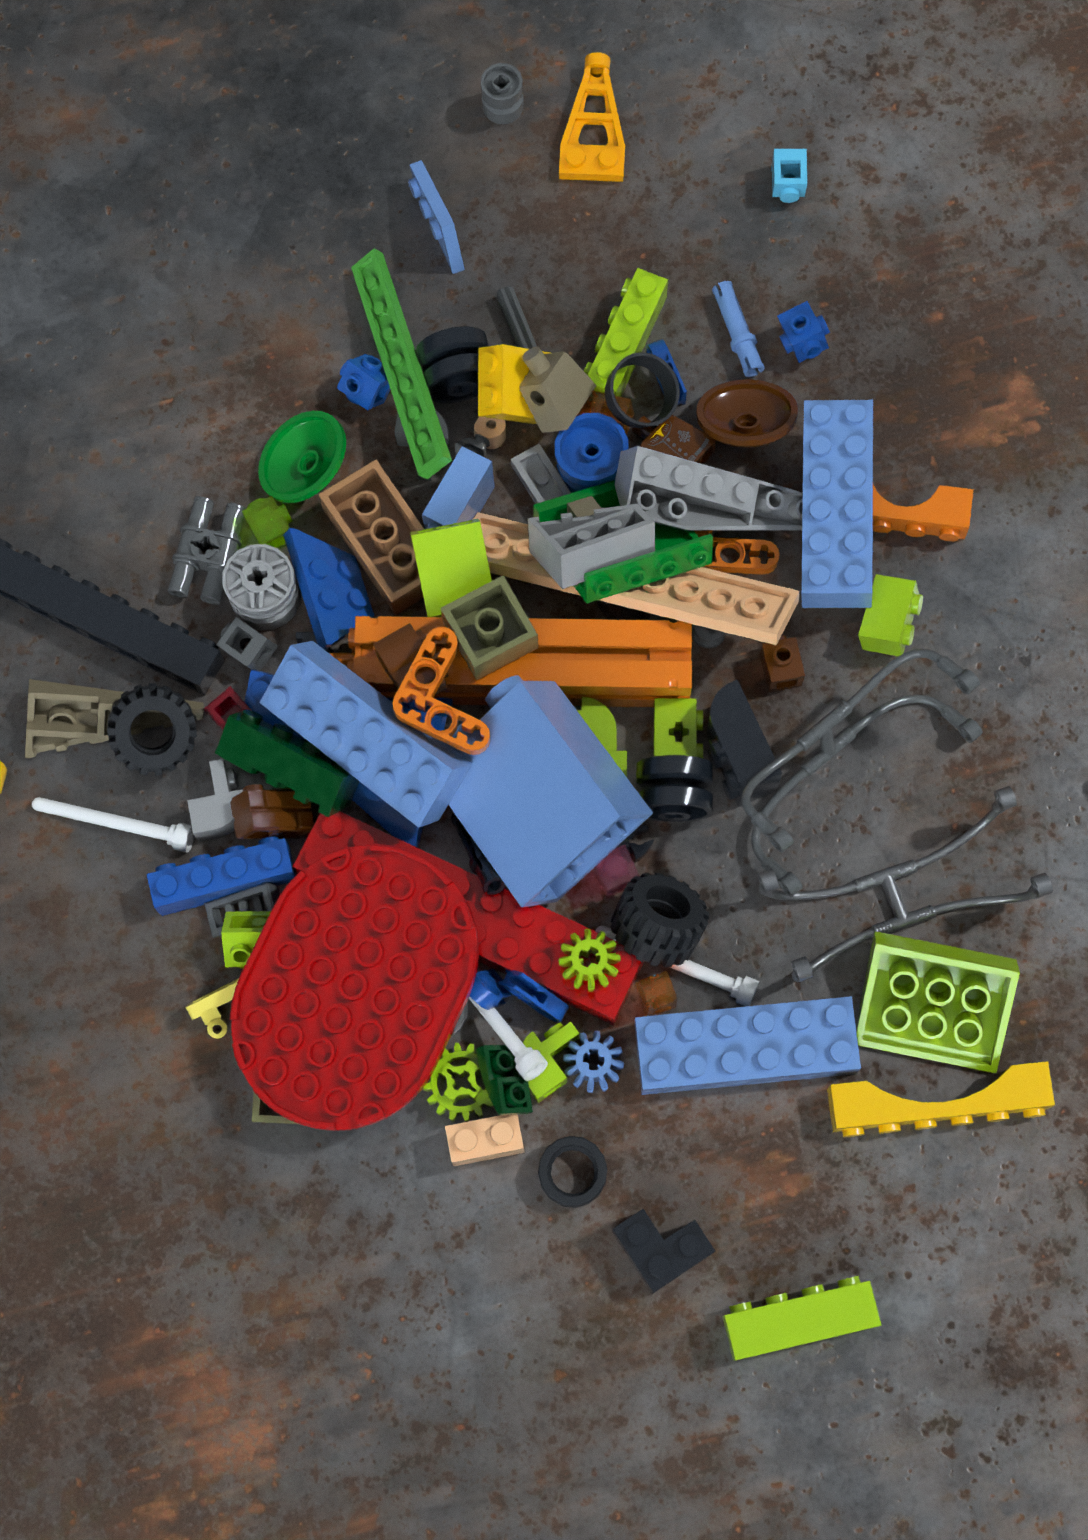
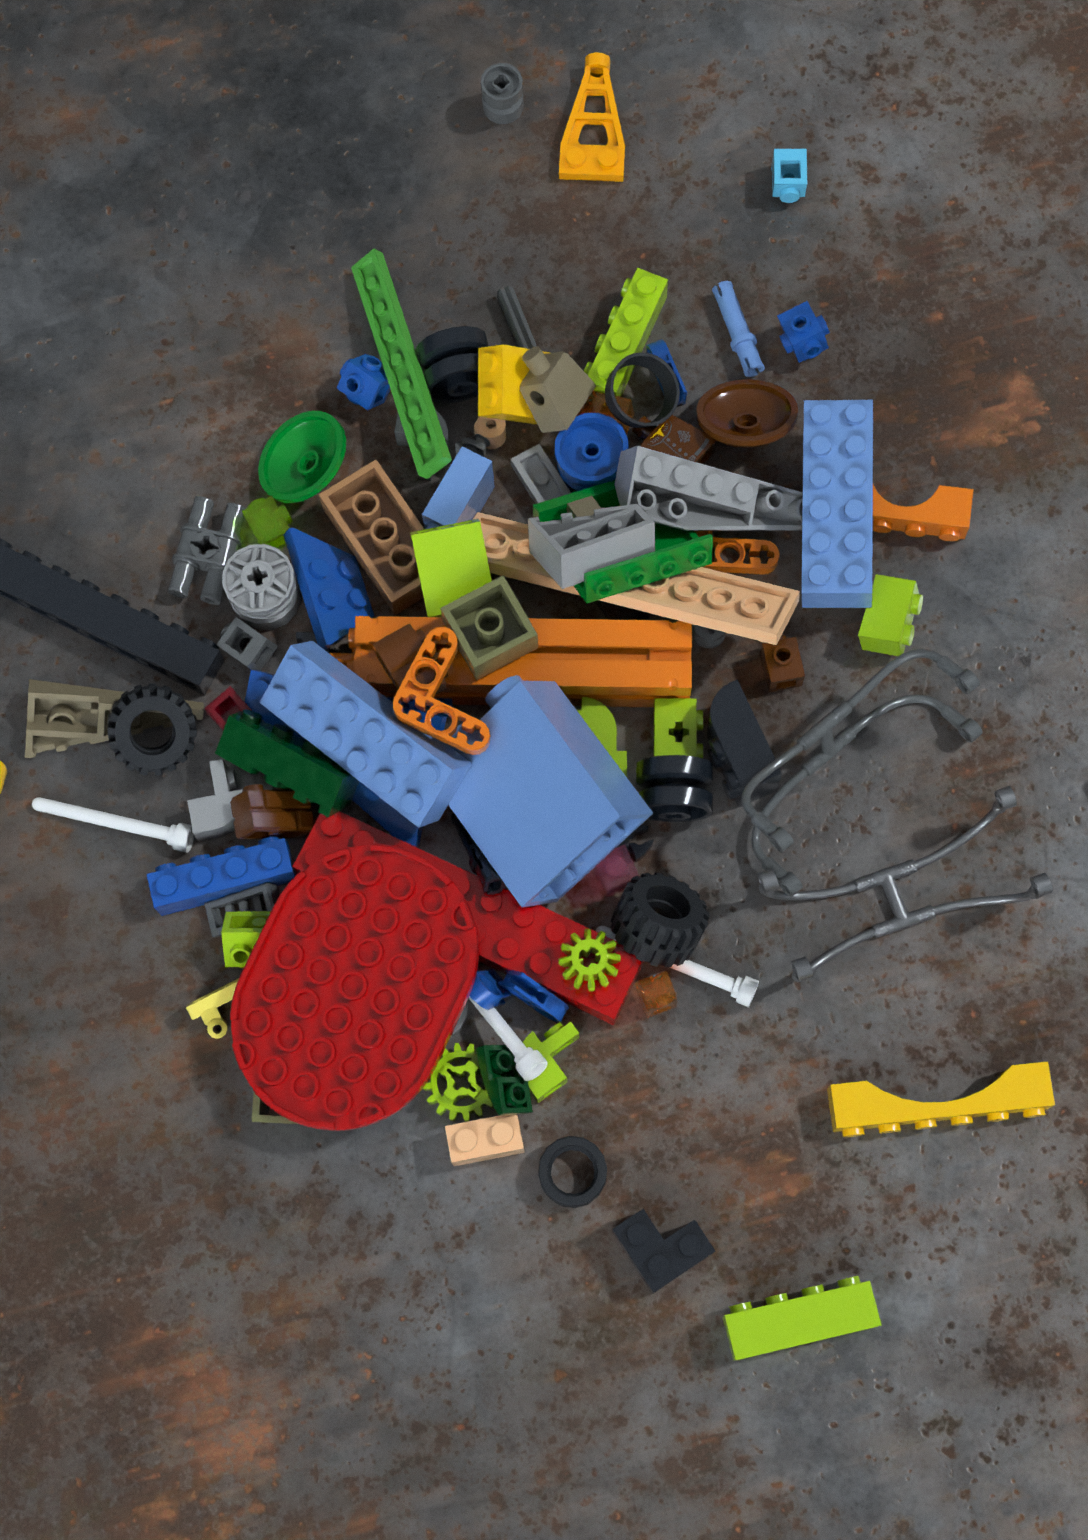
(438, 215): medium blue wing -> none
(604, 1055): medium blue gear -> none
(747, 1045): medium blue brick -> none
(936, 1002): lime slope -> none

